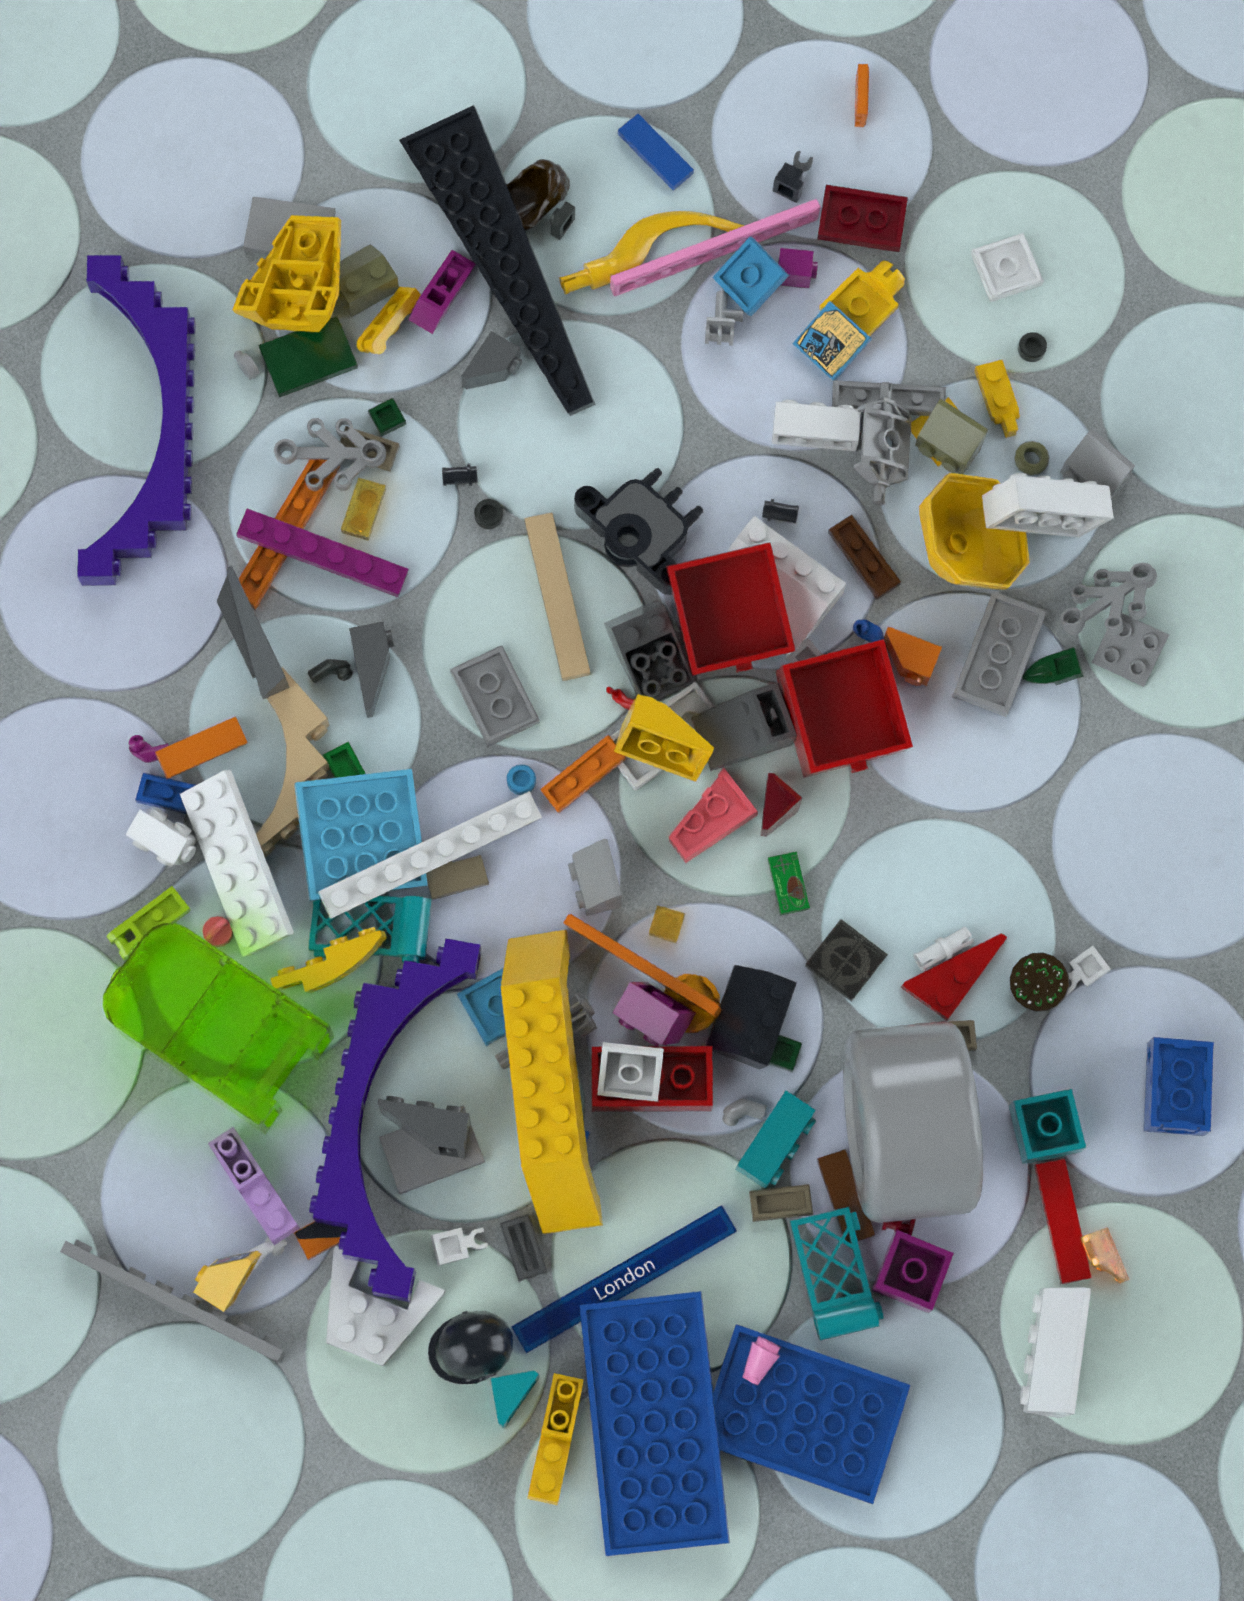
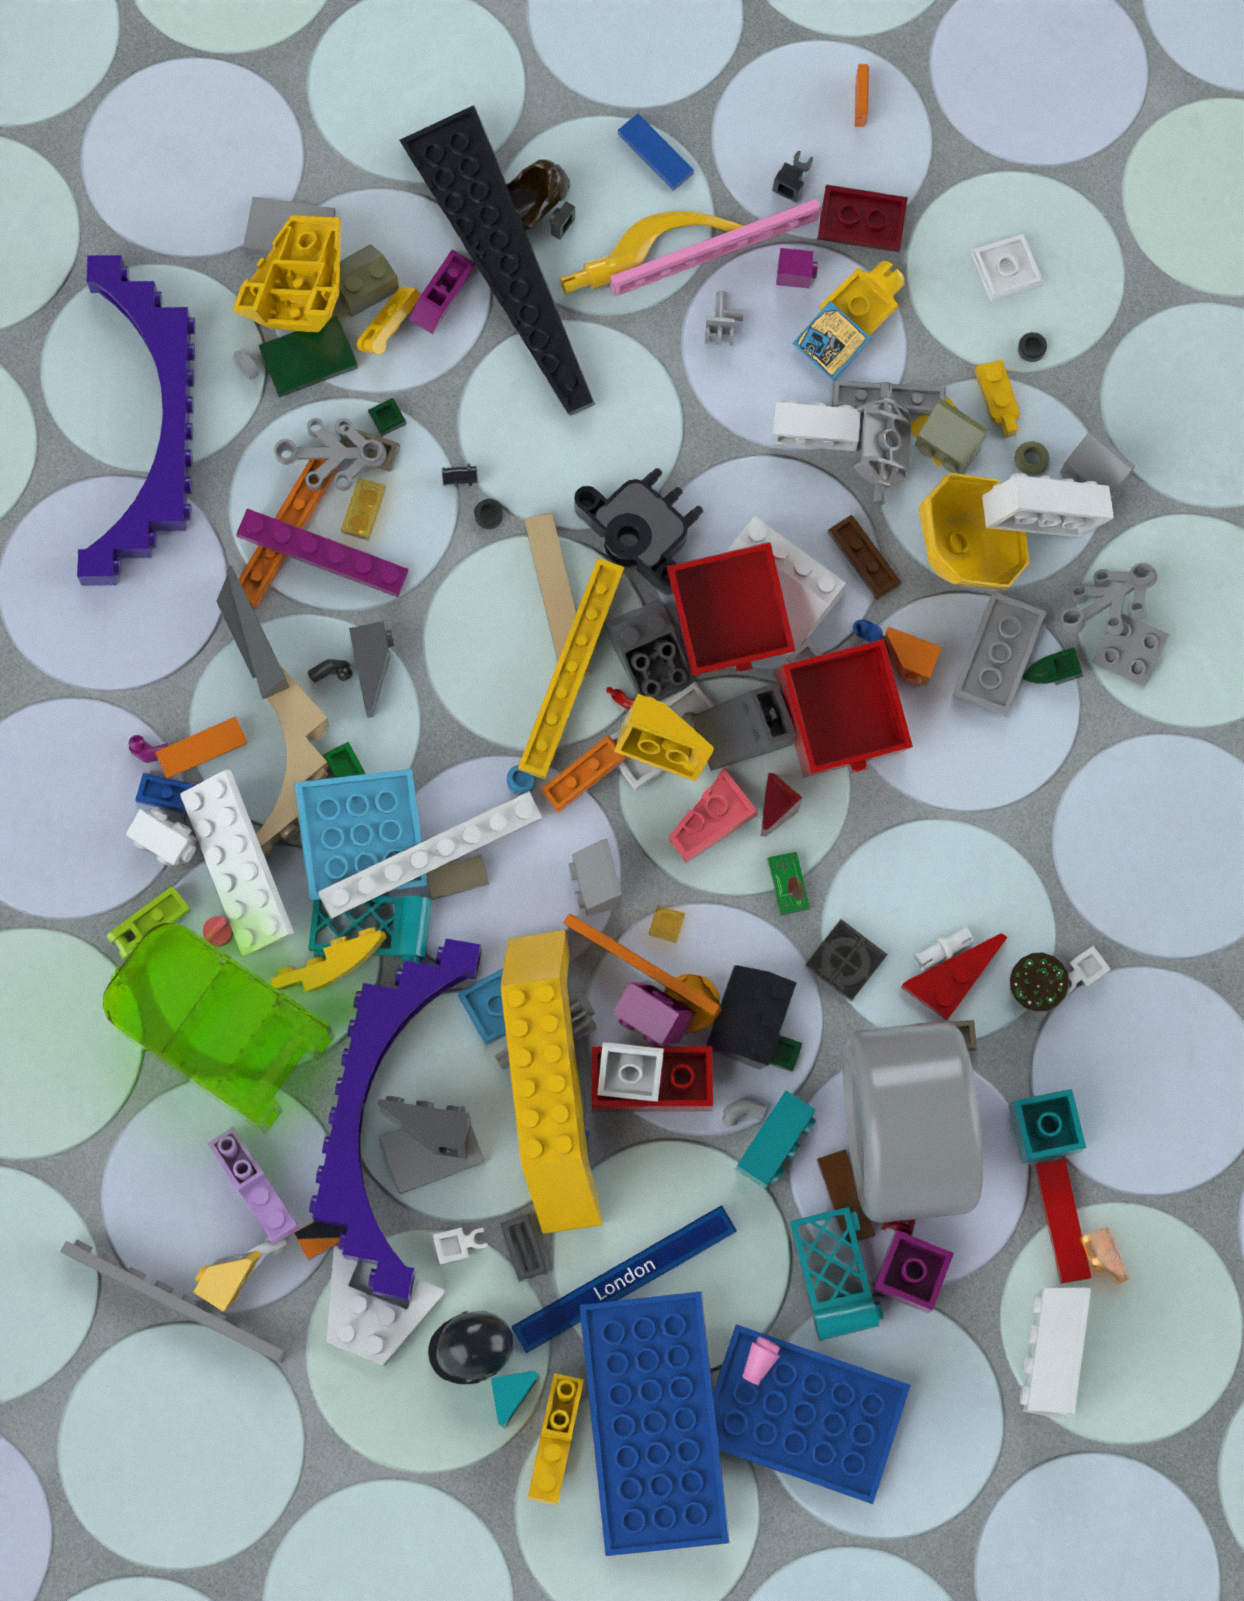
(492, 362): dark grey slope -> none
(494, 696): light grey tile -> none
(571, 668): none -> yellow plate
(750, 276): dark azure tile -> none
(780, 511): black pin -> none
(781, 1203): dark tan tile -> none
(1178, 1086): blue piece -> none

